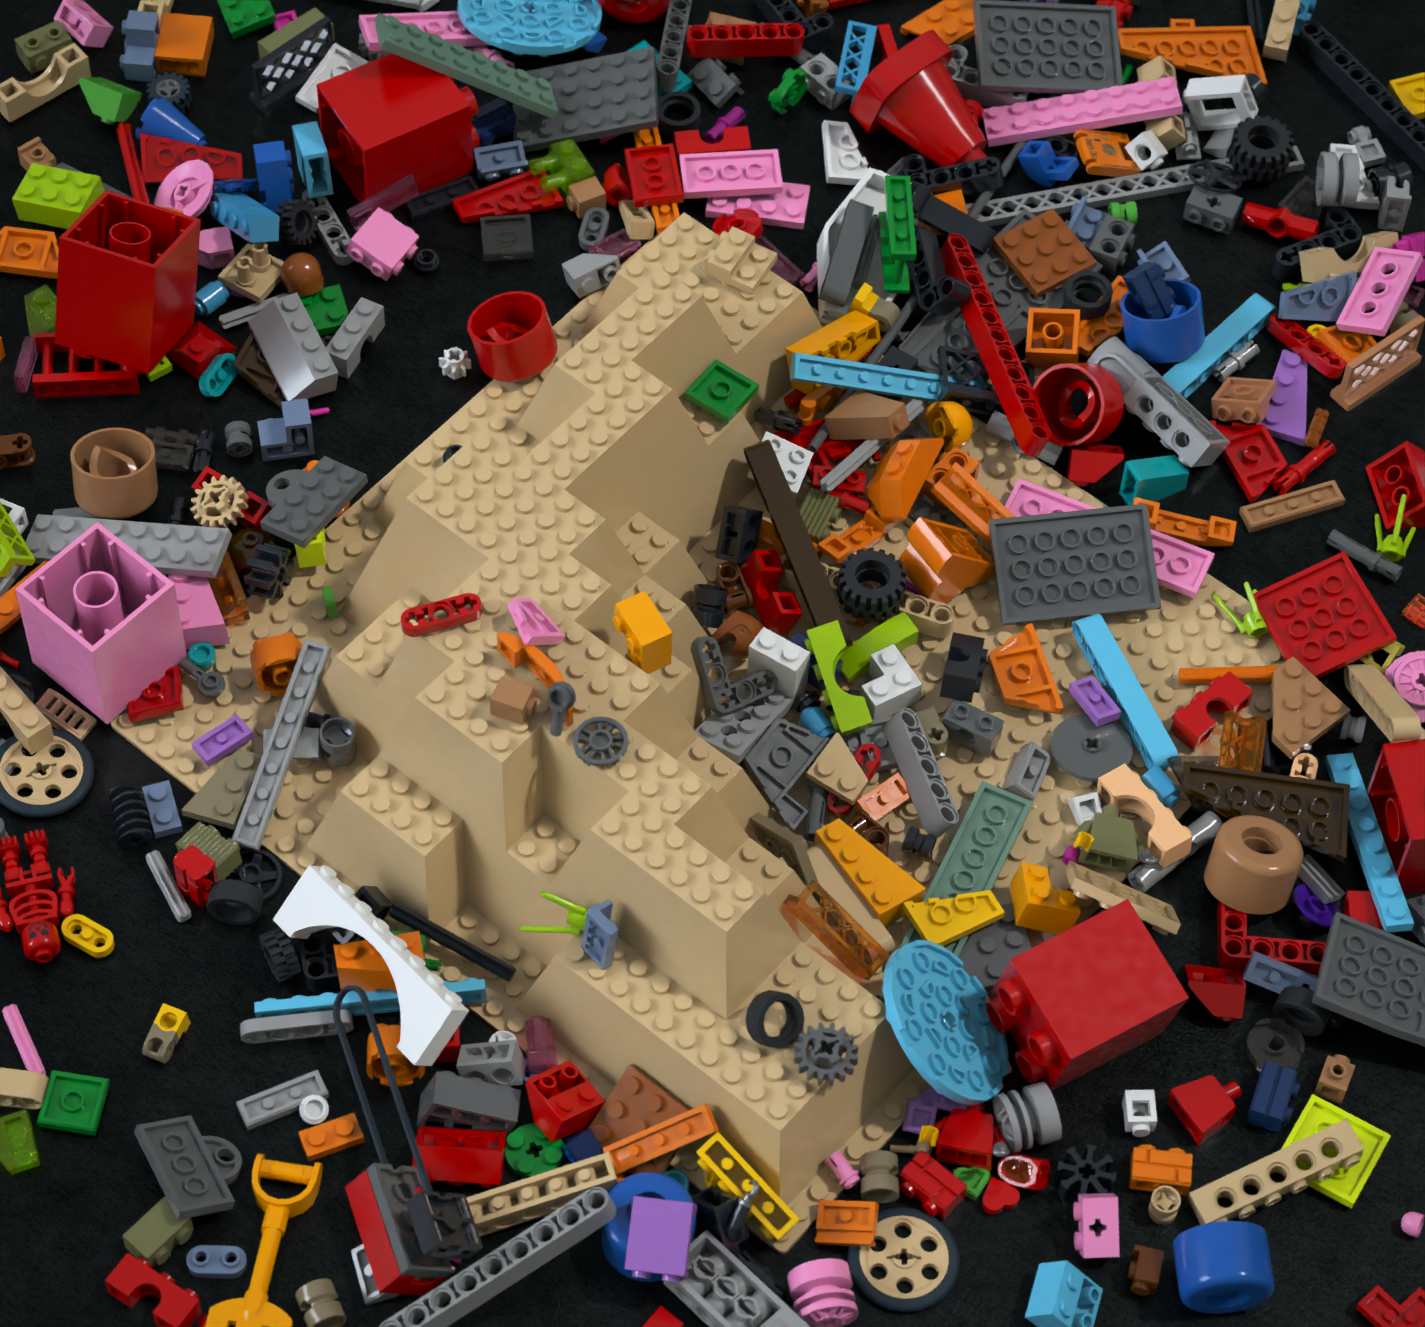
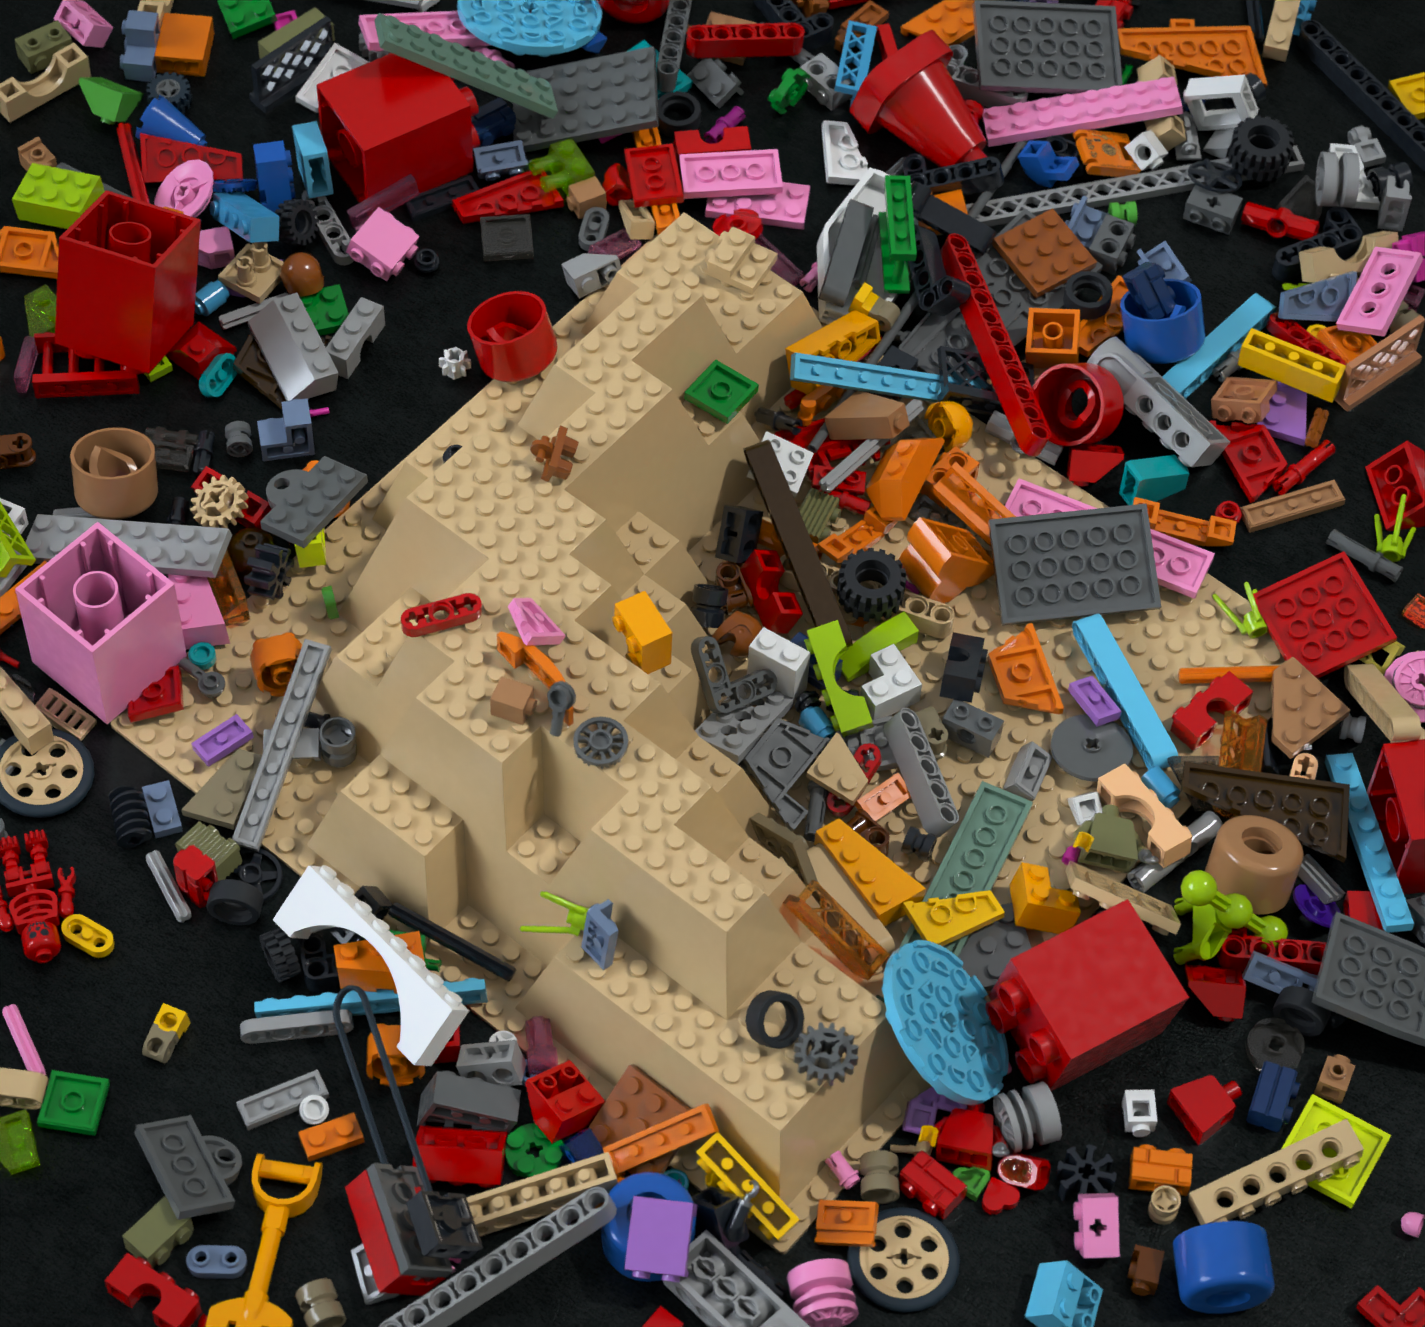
(552, 451): none -> dark orange hips
(868, 14): none -> dark orange hinge
(1216, 917): none -> lime connector
(1229, 508): none -> red plate
(1291, 365): none -> yellow brick

